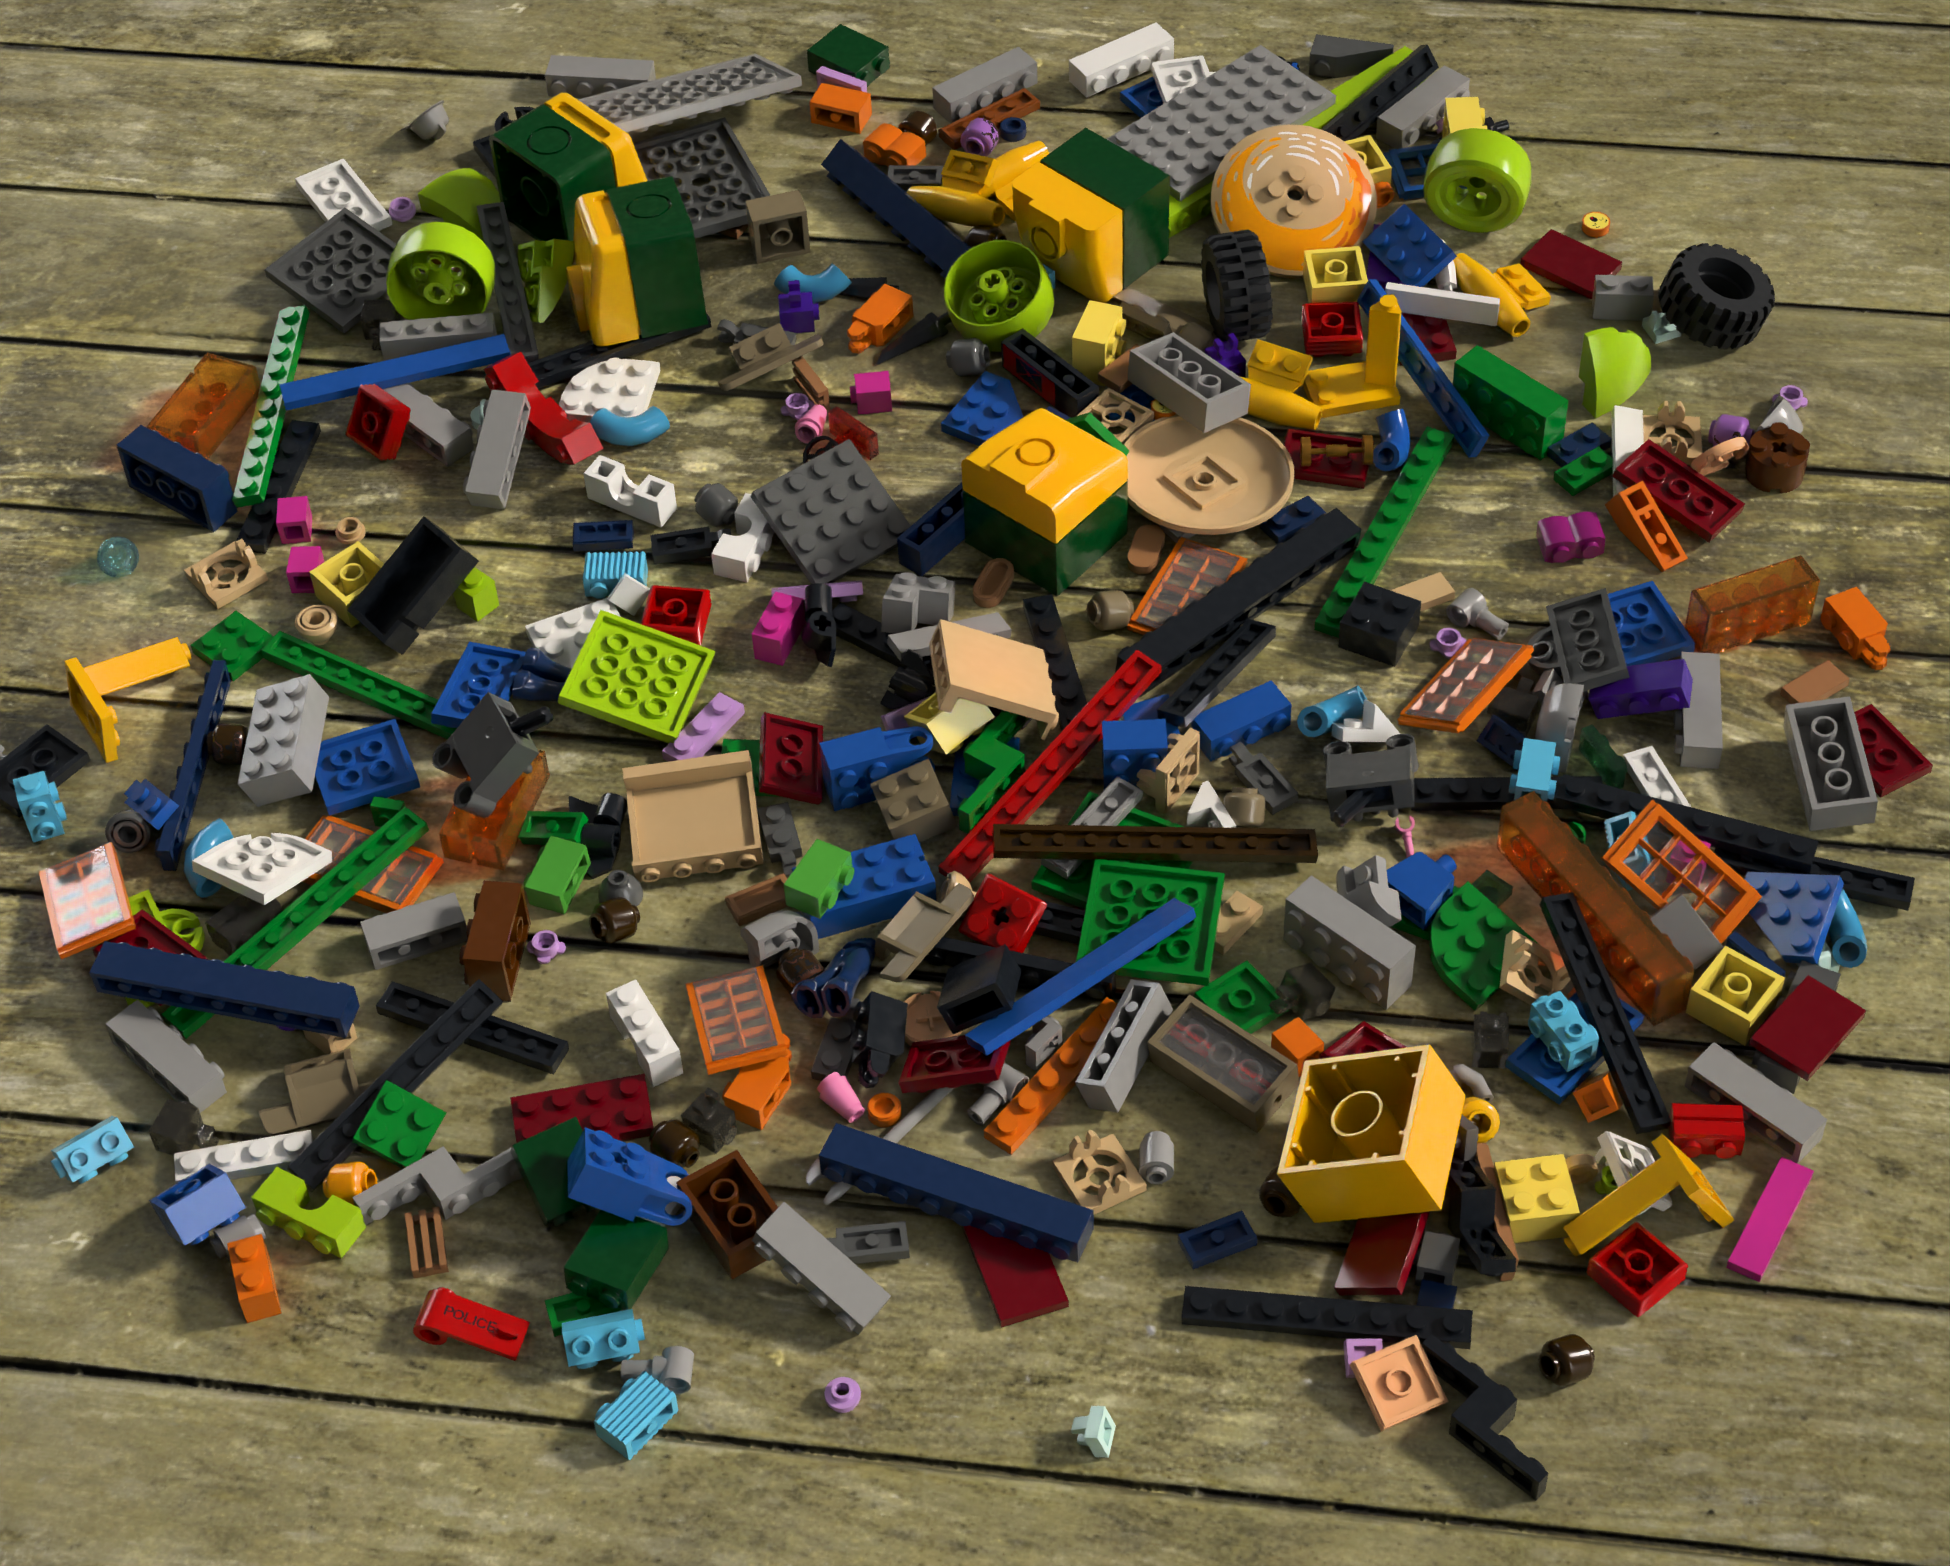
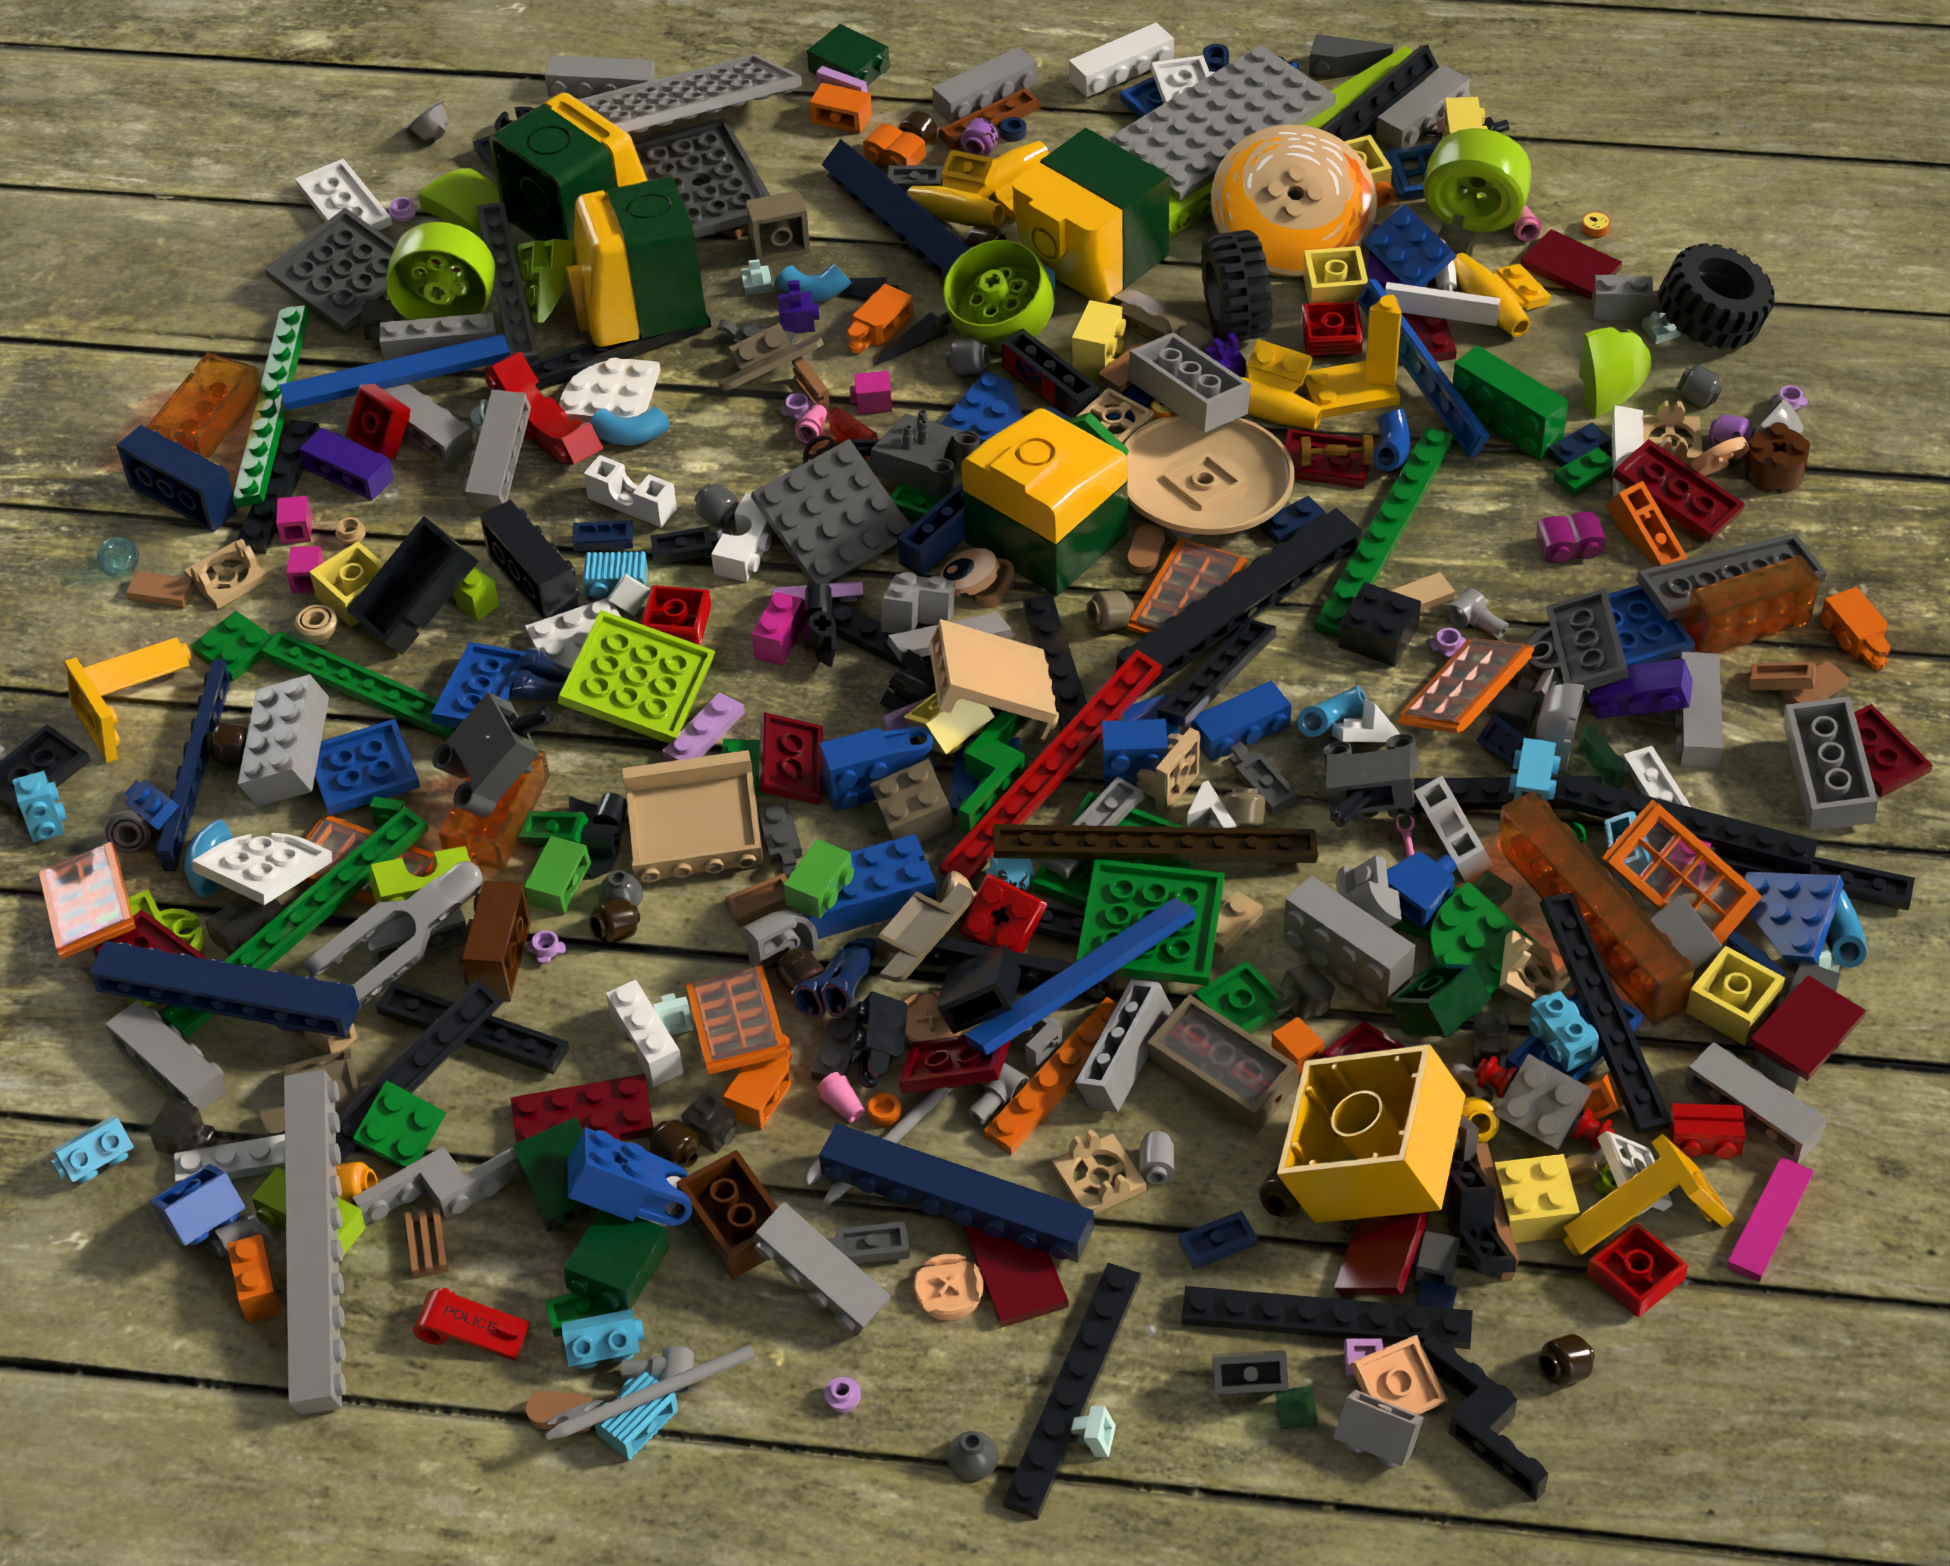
(160, 589): none -> medium nougat tile
(313, 1243): none -> light grey brick
(346, 463): none -> dark purple brick
(393, 882): none -> lime arch
(427, 908): none -> light grey piece
(529, 560): none -> black brick
(547, 1404): none -> medium nougat tile
(580, 1417): none -> light grey piece
(674, 1014): none -> light aqua tile
(756, 278): none -> light aqua tile
(913, 501): none -> green plate
(919, 453): none -> dark grey piece
(948, 1287): none -> light nougat tile
(971, 570): none -> light nougat tile
(972, 1456): none -> dark grey brick
(1013, 871): none -> medium azure head
(1072, 1391): none -> black plate
(1216, 56): none -> dark blue plate
(1250, 1372): none -> dark grey brick
(1296, 1408): none -> clear green plate
(1378, 1428): none -> light grey brick
(1439, 1000): none -> dark green brick
(1453, 828): none -> white arch
(1456, 237): none -> clear smoke brick
(1527, 226): none -> bright pink cone
(1542, 1101): none -> light grey brick
(1671, 584): none -> dark grey plate
(1699, 386): none -> dark grey head
(1782, 676): none -> medium nougat tile

